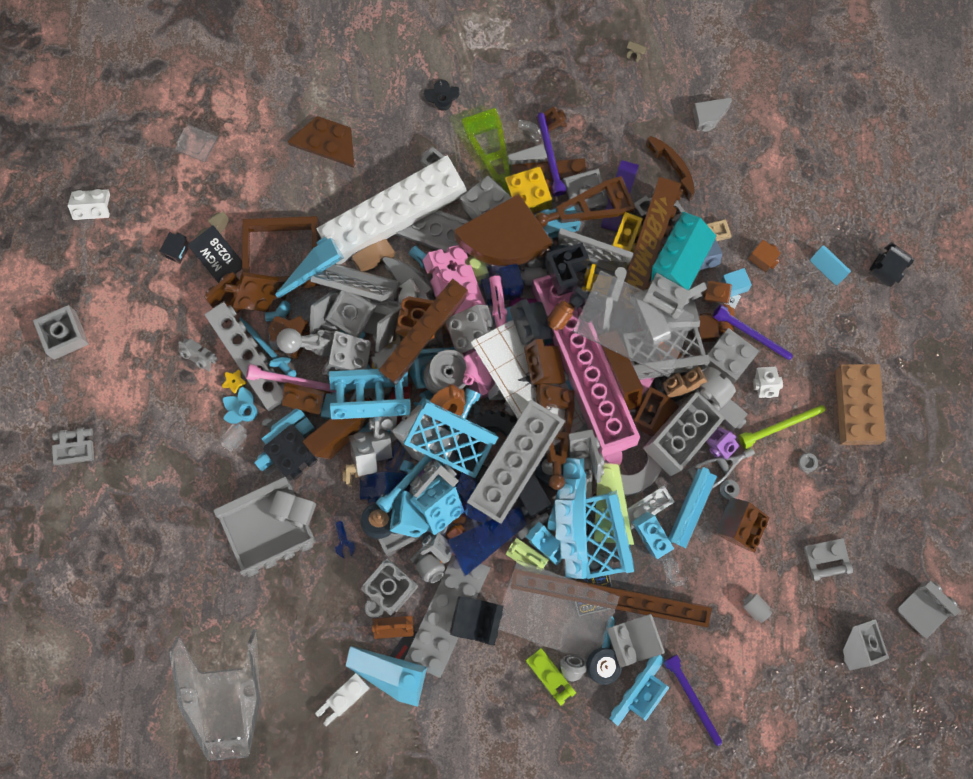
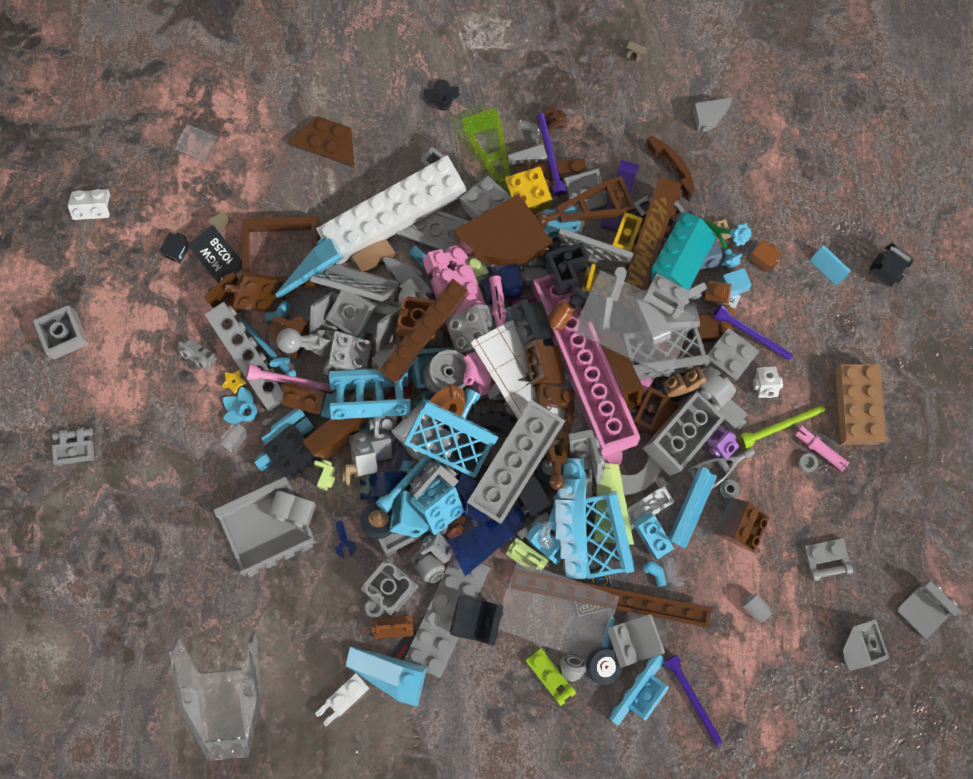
(327, 478): none -> yellowish green bracket
(544, 537): none -> clear arm
(657, 571): none -> medium azure arm
(740, 236): none -> medium azure plant
(815, 443): none -> bright pink pin

